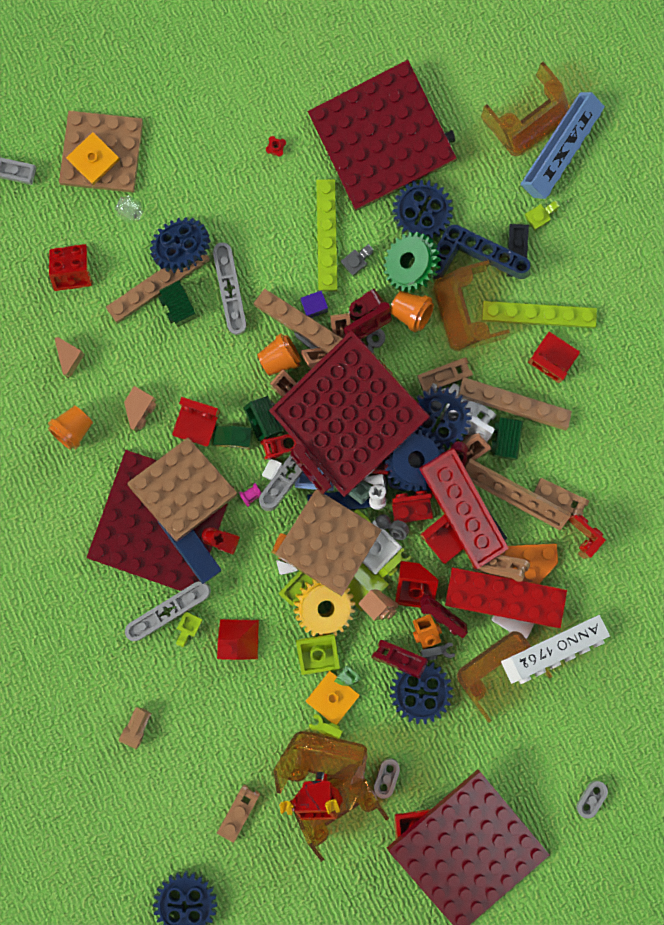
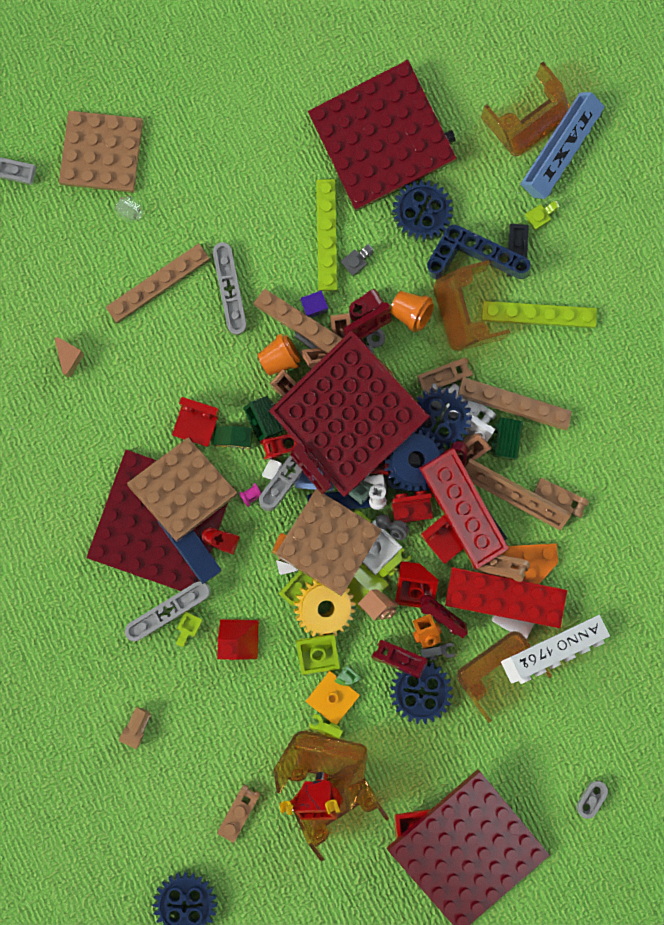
(69, 267): red bracket -> none
(70, 427): orange piece -> none
(93, 158): light orange plate -> none
(138, 406): nougat slope -> none
(177, 303): dark green brick -> none
(180, 244): dark blue gear -> none
(270, 149): red plate -> none
(387, 778): light grey plate -> none
(422, 270): gear -> none
(554, 357): red bracket -> none
(588, 547): red bracket -> none

